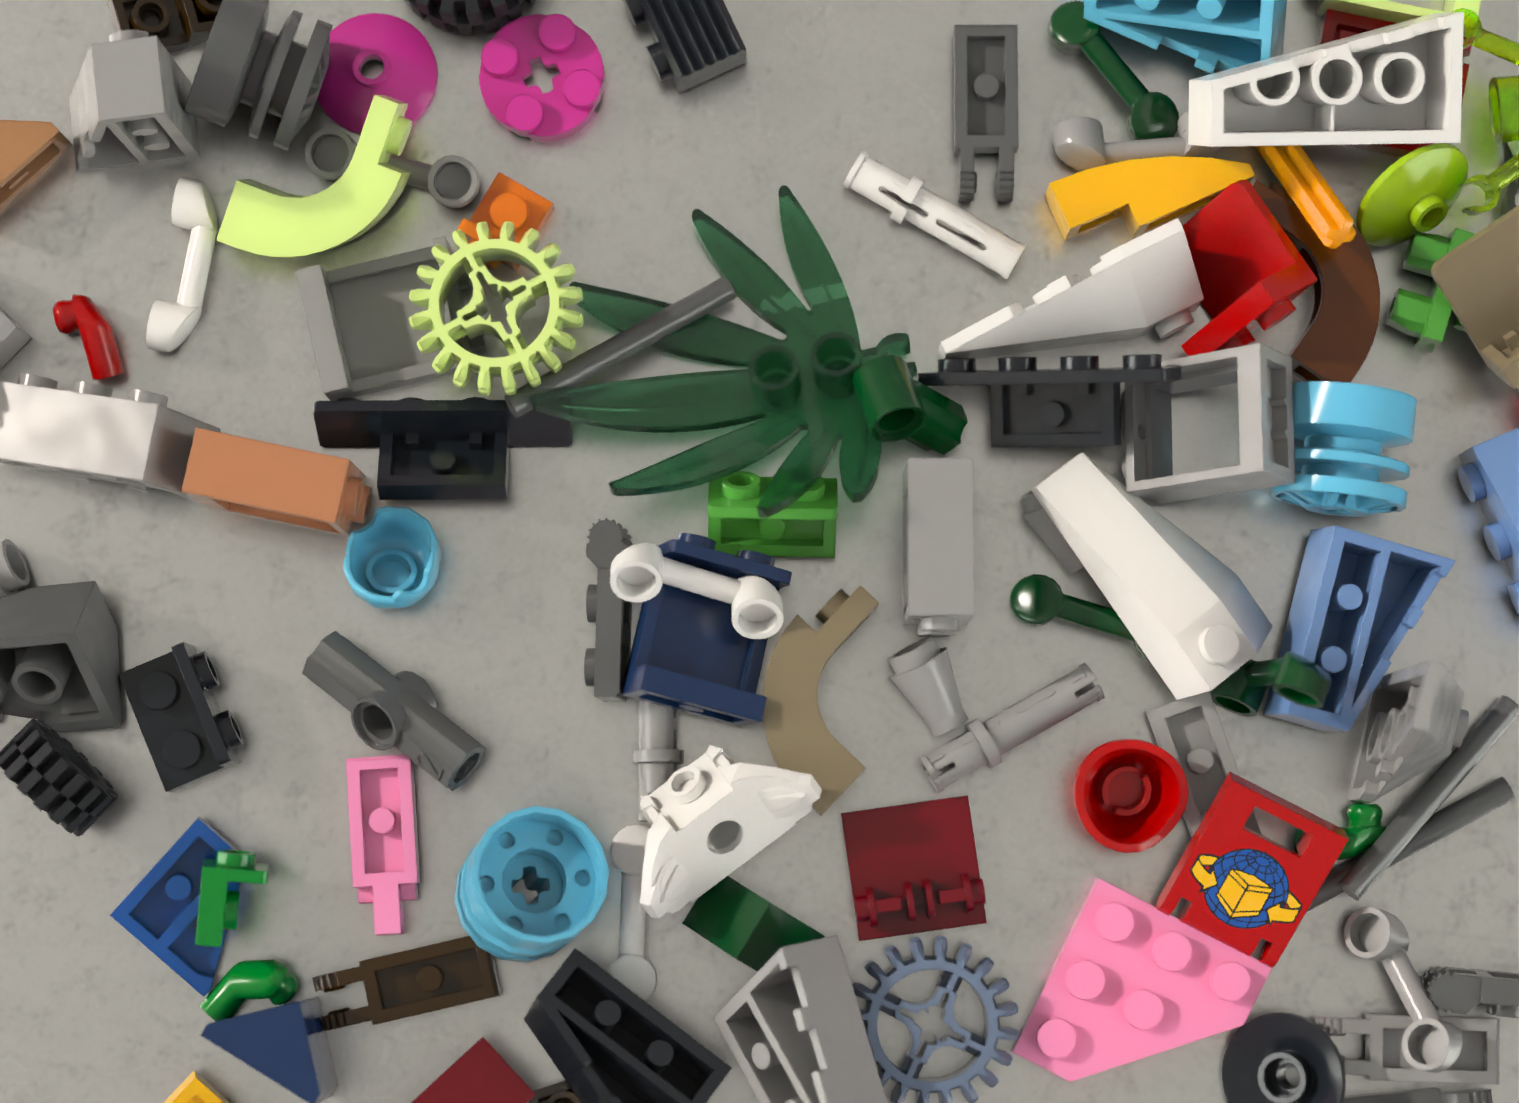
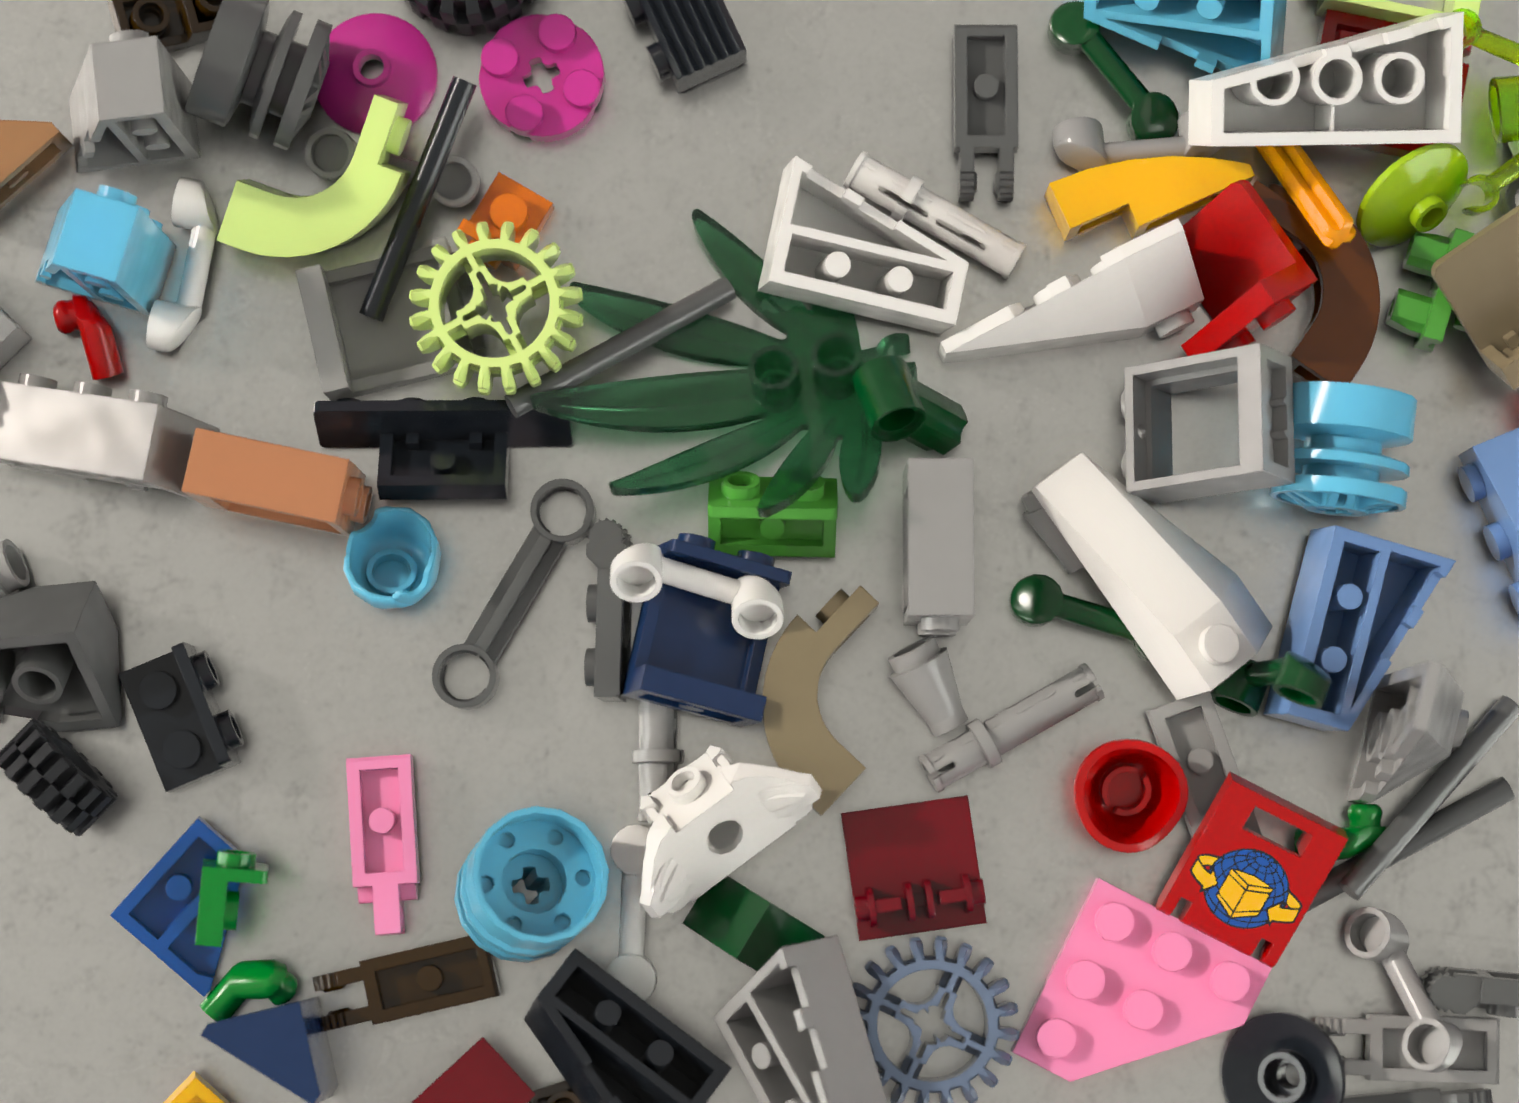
(107, 250): none -> medium azure wedge
(393, 710): dark grey piece -> none
(418, 198): none -> black bar
(514, 594): none -> dark grey piece
(855, 259): none -> white wedge
(1053, 405): black bracket -> none

